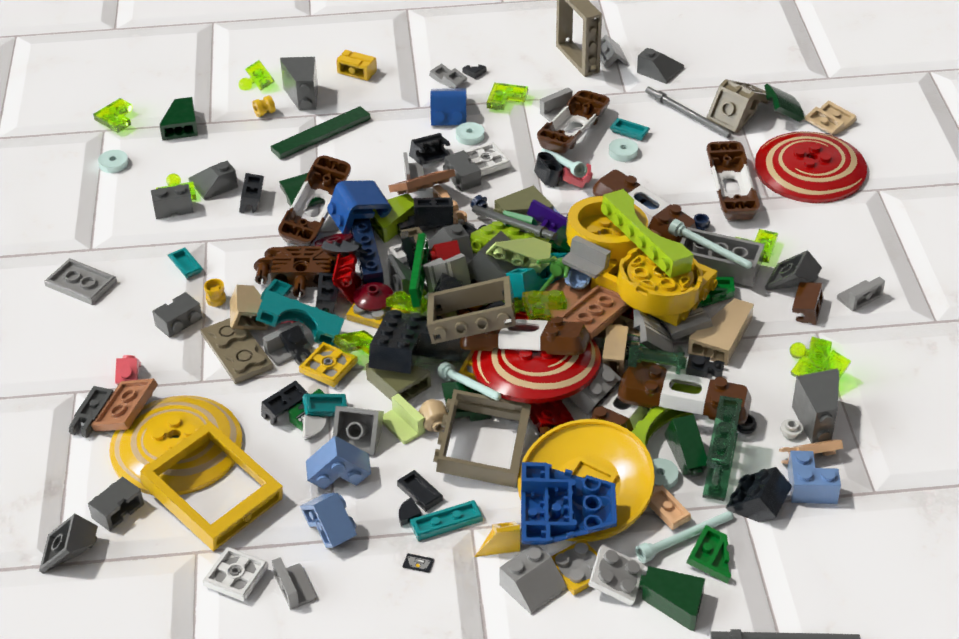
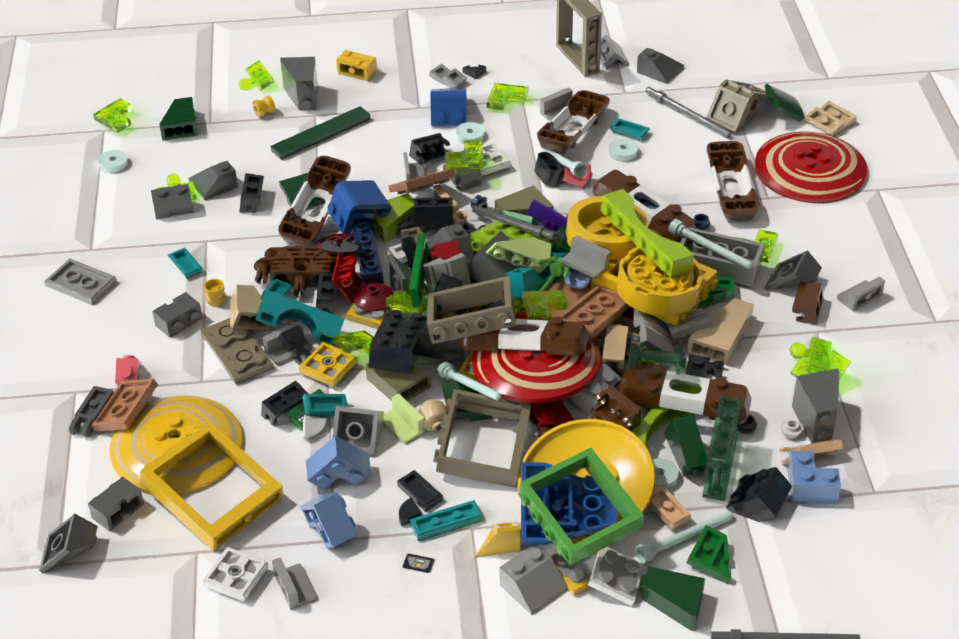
(468, 159): none -> clear neon green plate
(587, 459): none -> bright green window
(617, 408): none -> reddish brown hinge

